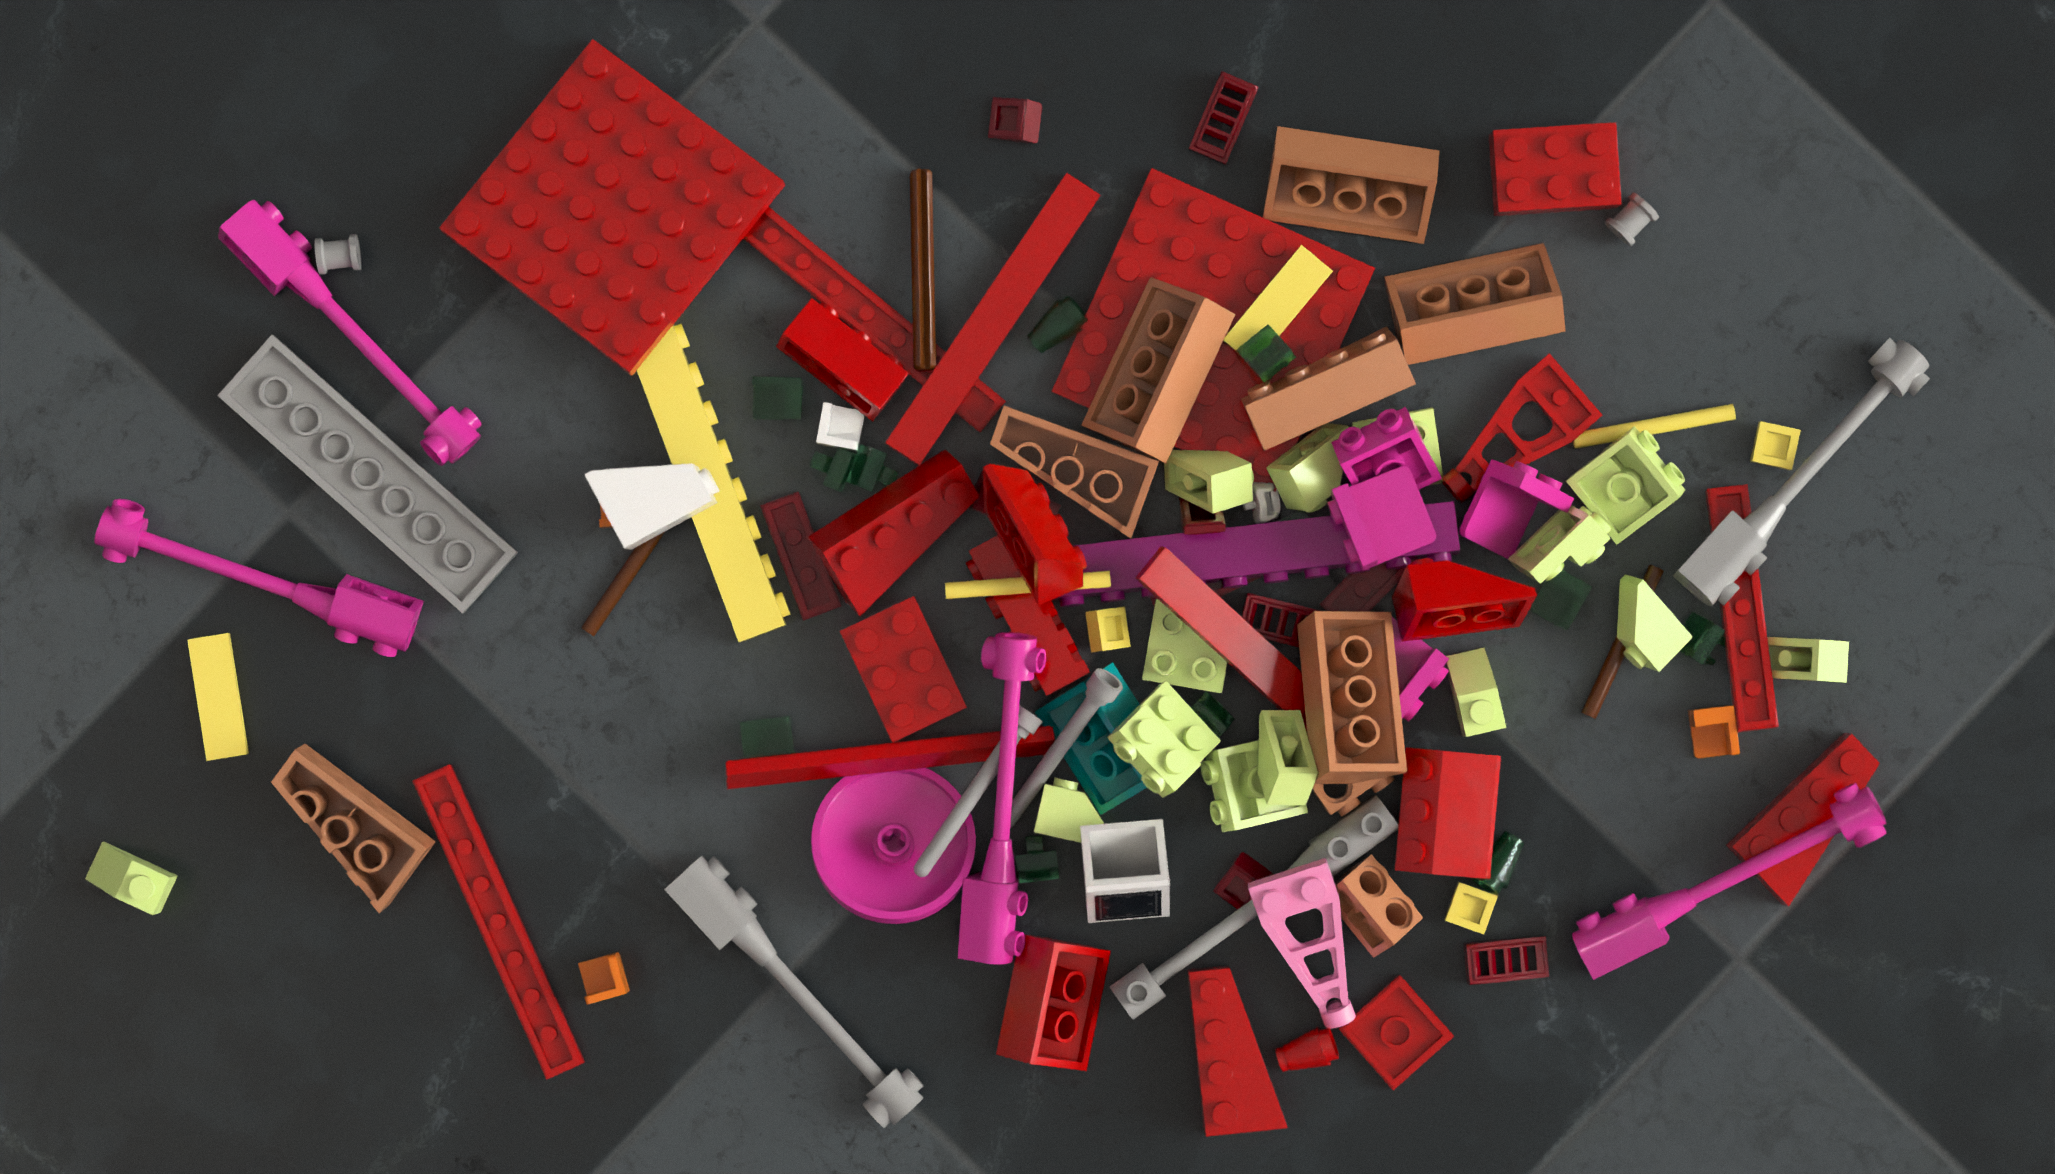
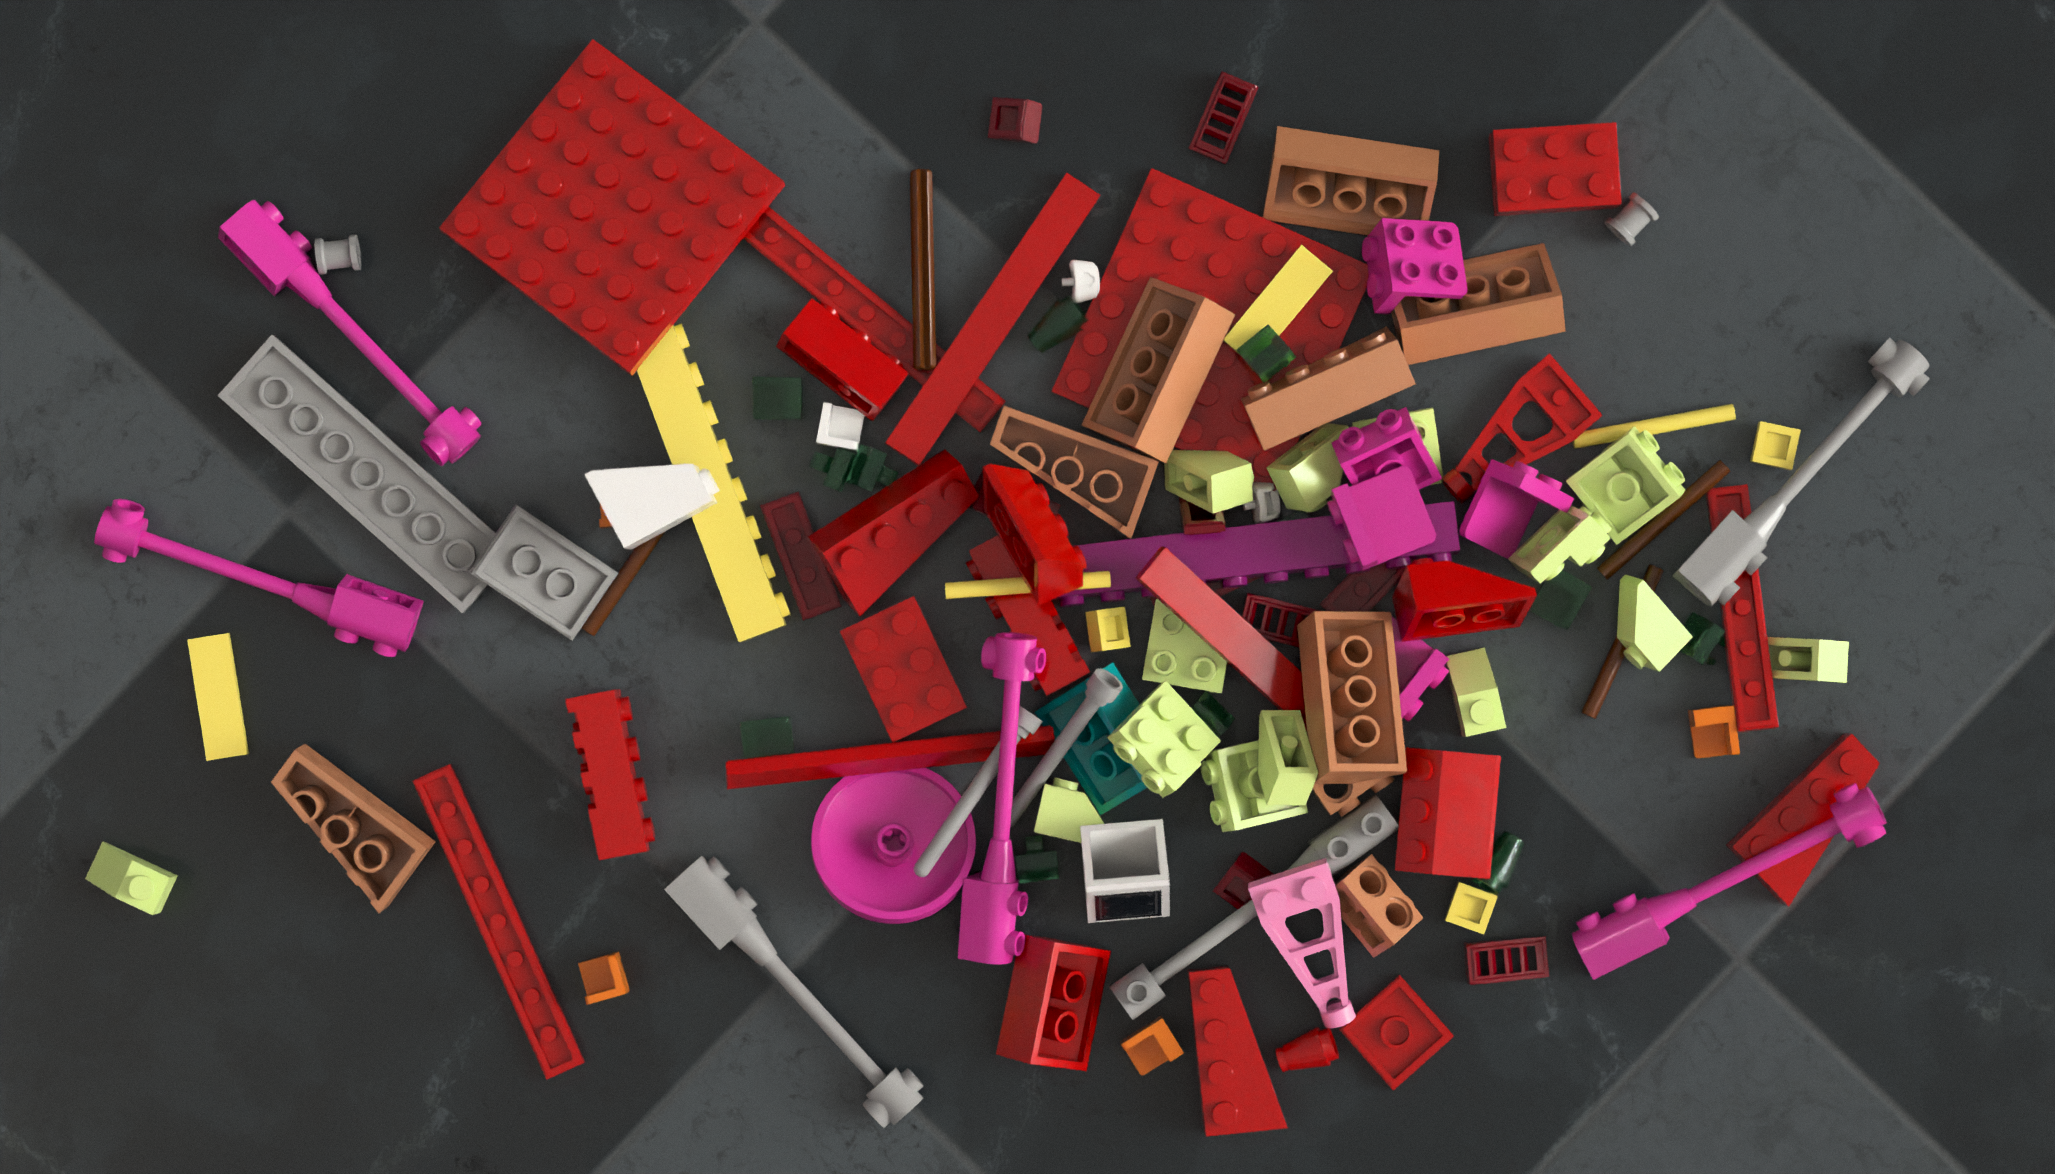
(543, 572): none -> light grey tile
(610, 773): none -> red wedge
(1084, 280): none -> white piece
(1151, 1046): none -> orange panel
(1413, 261): none -> dark pink bracket
(1663, 520): none -> reddish brown bar

